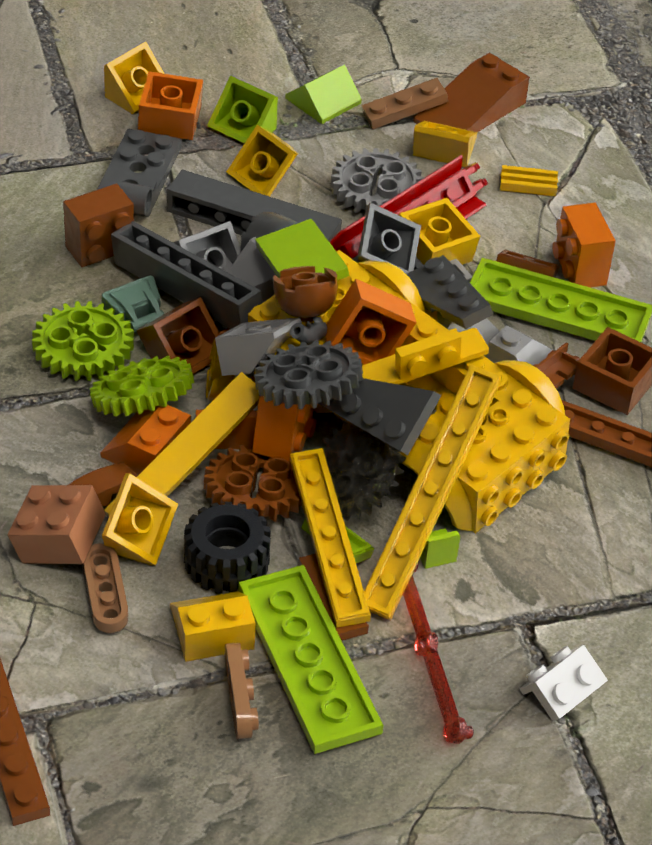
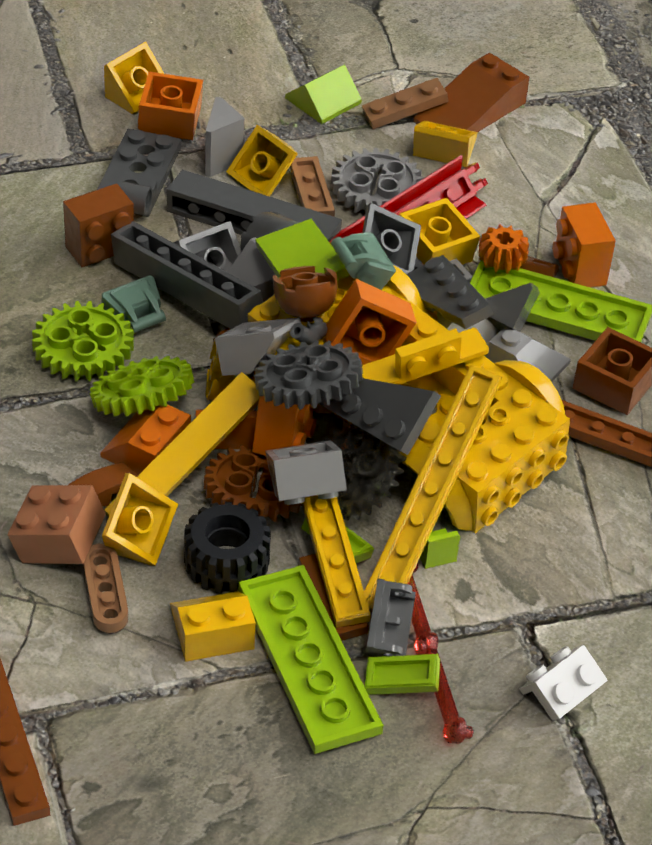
(182, 333): dark orange slope -> none
(223, 137): none -> light grey slope
(240, 691): medium nougat plate -> none
(242, 109): lime slope -> none
(306, 471): none -> light grey slope
(311, 185): none -> medium nougat plate
(364, 258): none -> sand green piece
(390, 619): none -> dark grey hinge
(402, 674): none -> lime tile
(503, 248): none -> orange gear
(514, 305): none -> dark grey slope
(529, 180): yellow tile -> none
(558, 365): dark orange hinge -> none

